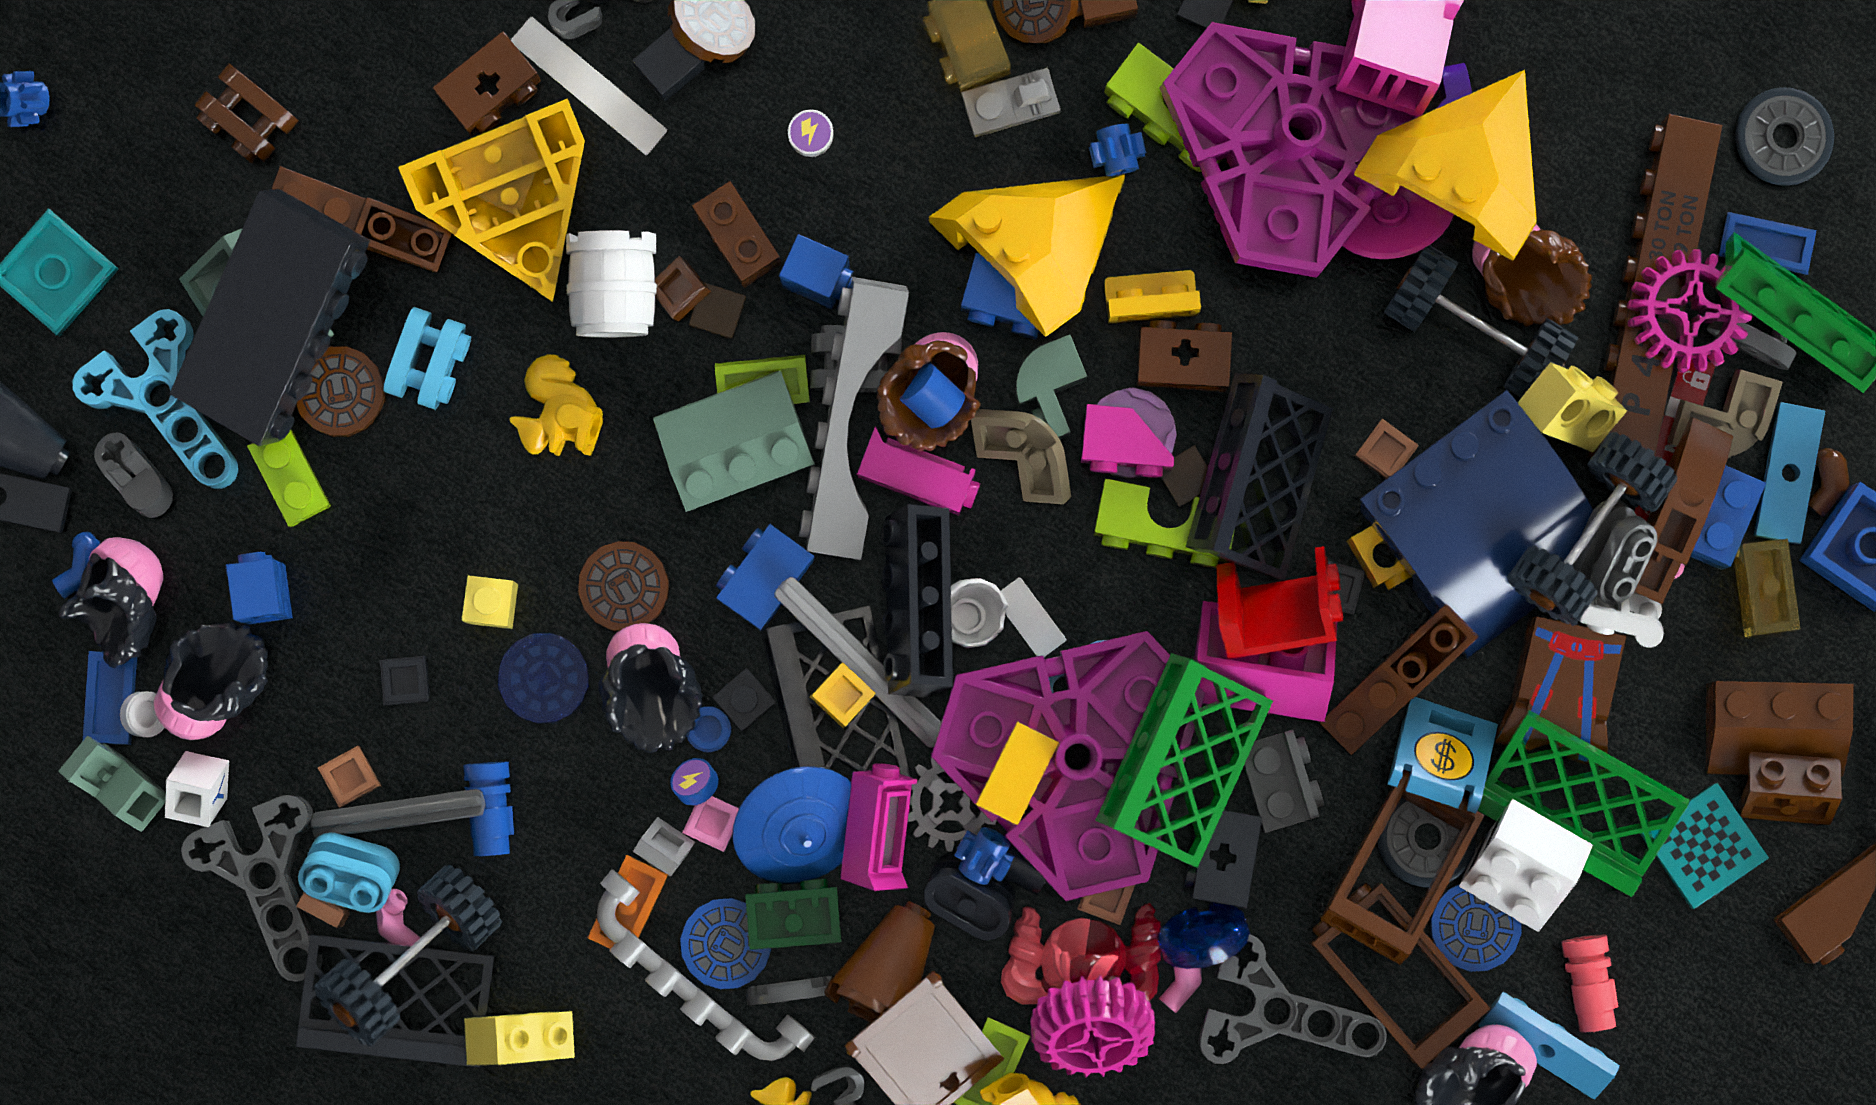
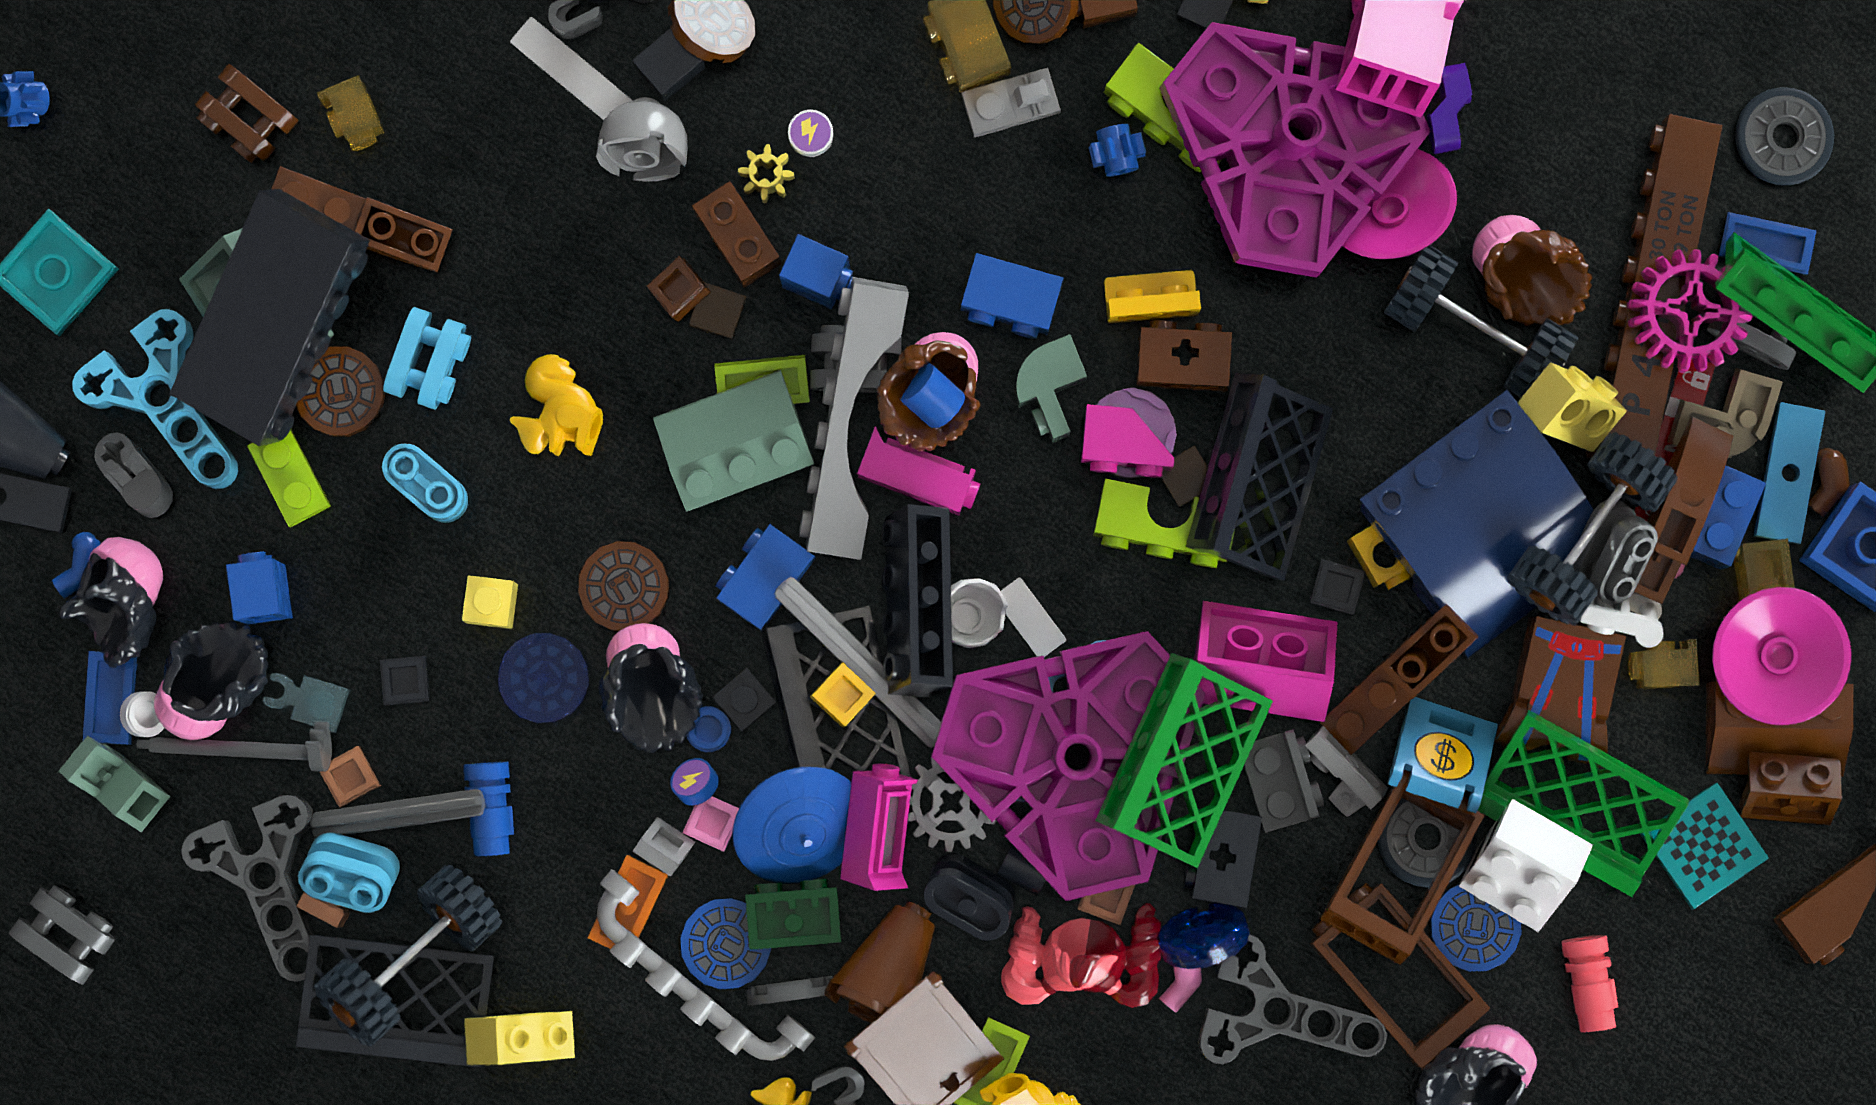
(57, 908): none -> dark grey brick
(196, 789): white brick -> none
(312, 701): none -> clear light blue plate
(316, 751): none -> dark grey piece
(352, 113): none -> clear yellow brick
(391, 922): bright pink arm -> none
(425, 483): none -> medium azure brick
(499, 63): reddish brown brick -> none
(507, 192): yellow wedge -> none
(611, 283): white piece -> none
(644, 140): none -> light grey cylinder
(768, 162): none -> light yellow gear
(984, 856): blue gear -> none
(1017, 773): yellow tile -> none
(1033, 445): dark tan plate -> none
(1037, 239): yellow wedge -> none
(1092, 1026): dark pink gear -> none
(1278, 613): red panel -> none
(1358, 783): none -> light grey hinge
(1386, 450): nougat tile -> none
(1468, 161): yellow wedge -> none
(1553, 1046): dark azure tile -> none
(1665, 666): none -> clear yellow brick
(1781, 656): none -> dark pink hat

